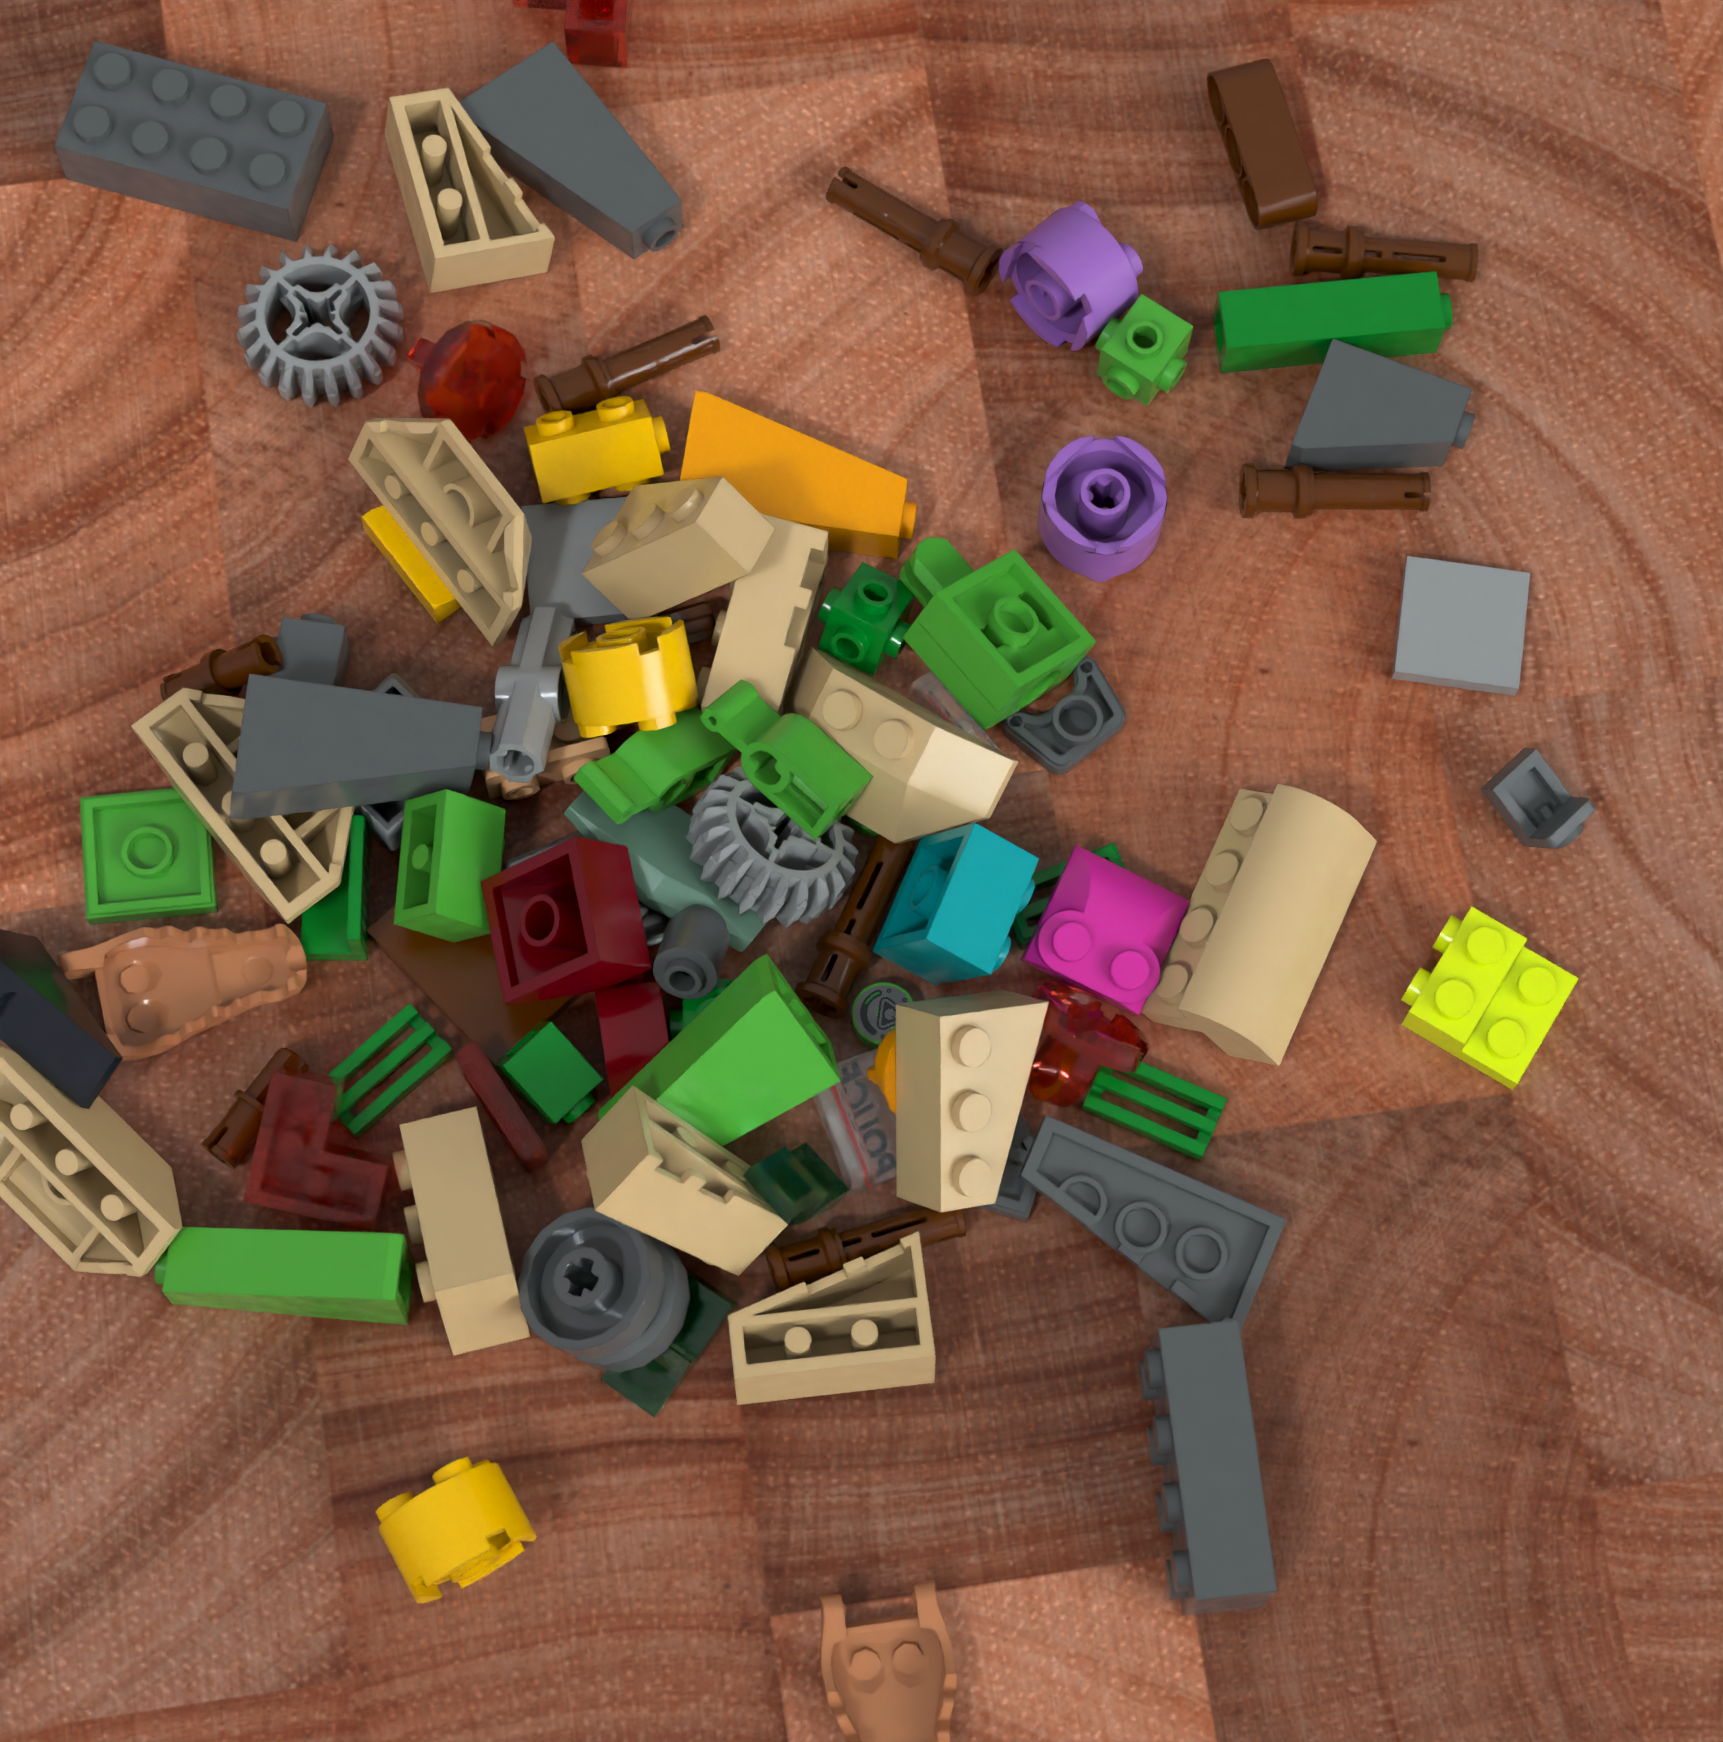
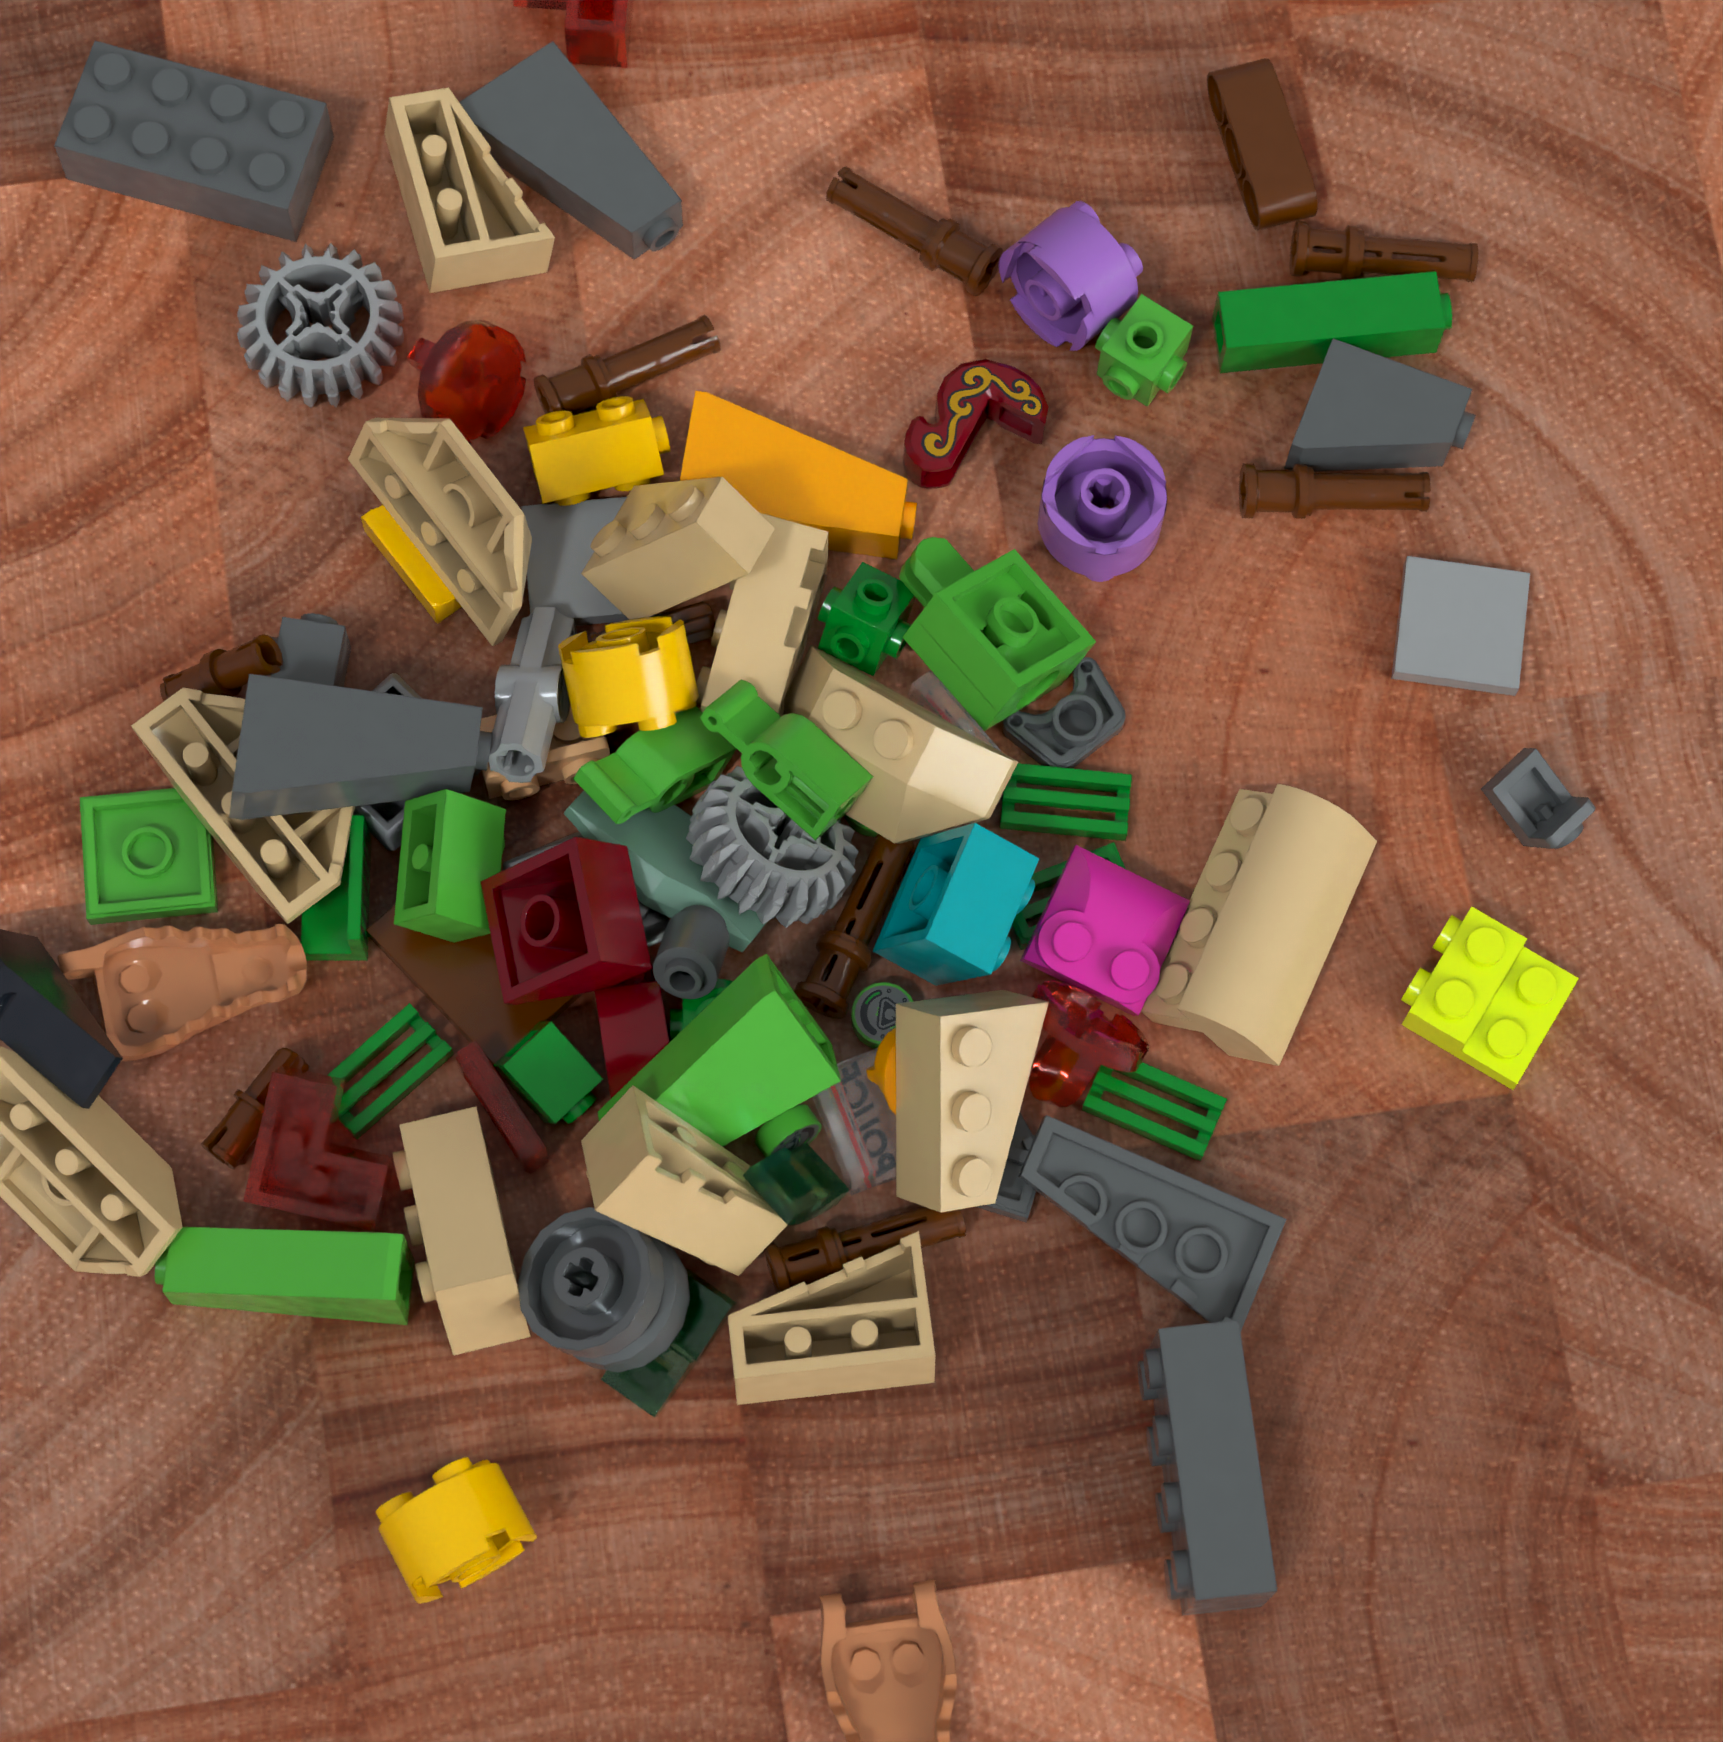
(788, 1130): none -> bright green tile
(962, 405): none -> dark red animal
(1073, 779): none -> green tile

